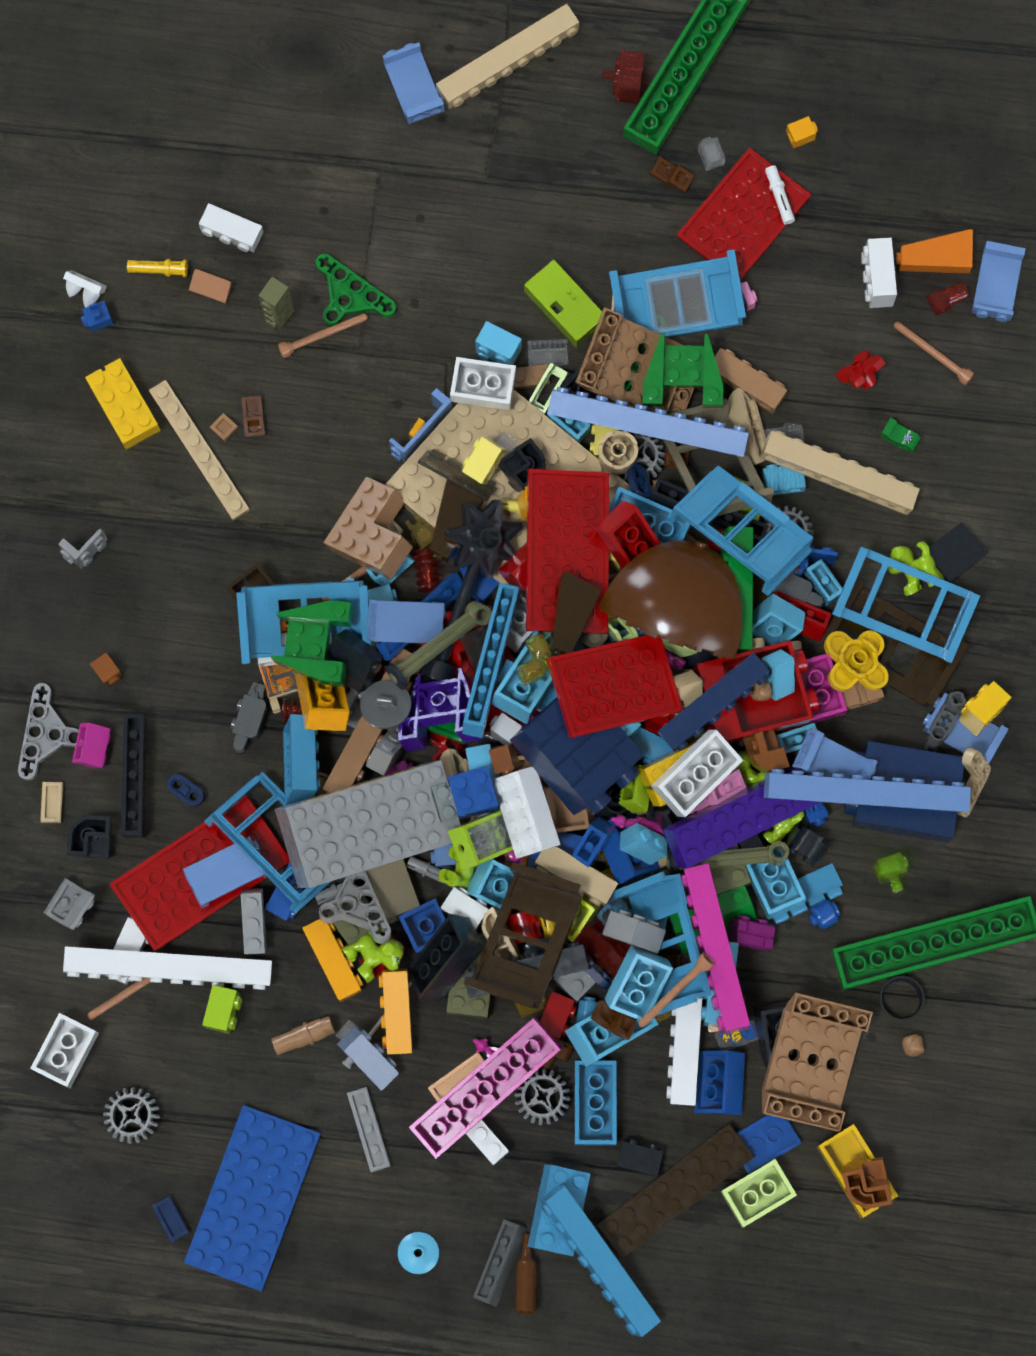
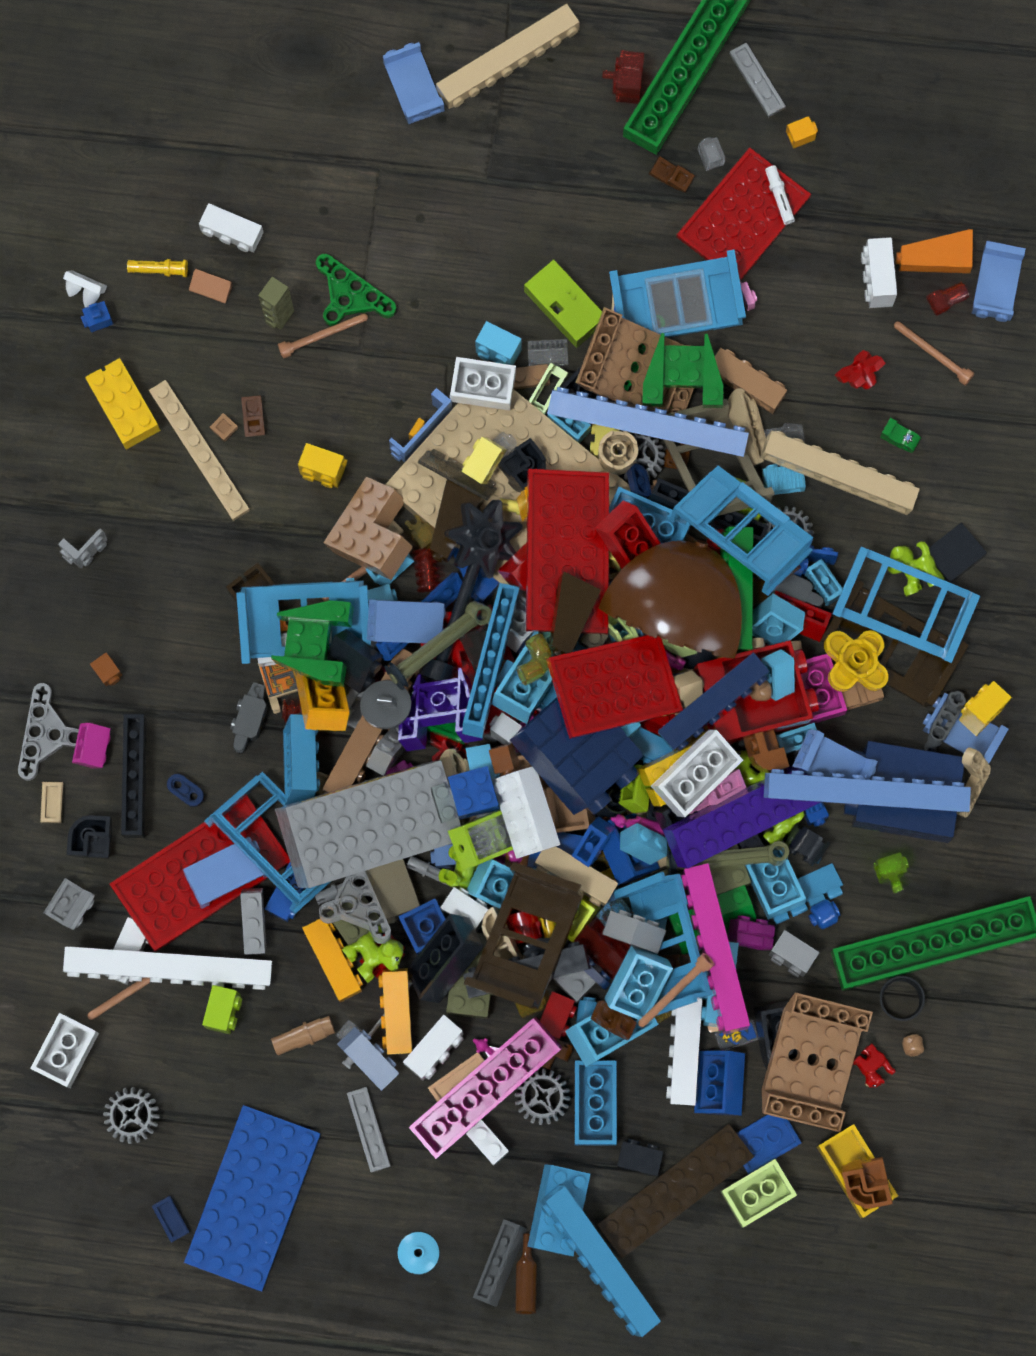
(321, 466): none -> yellow brick
(434, 1048): none -> white brick
(757, 80): none -> light grey tile
(793, 954): none -> light grey brick
(868, 1066): none -> red animal

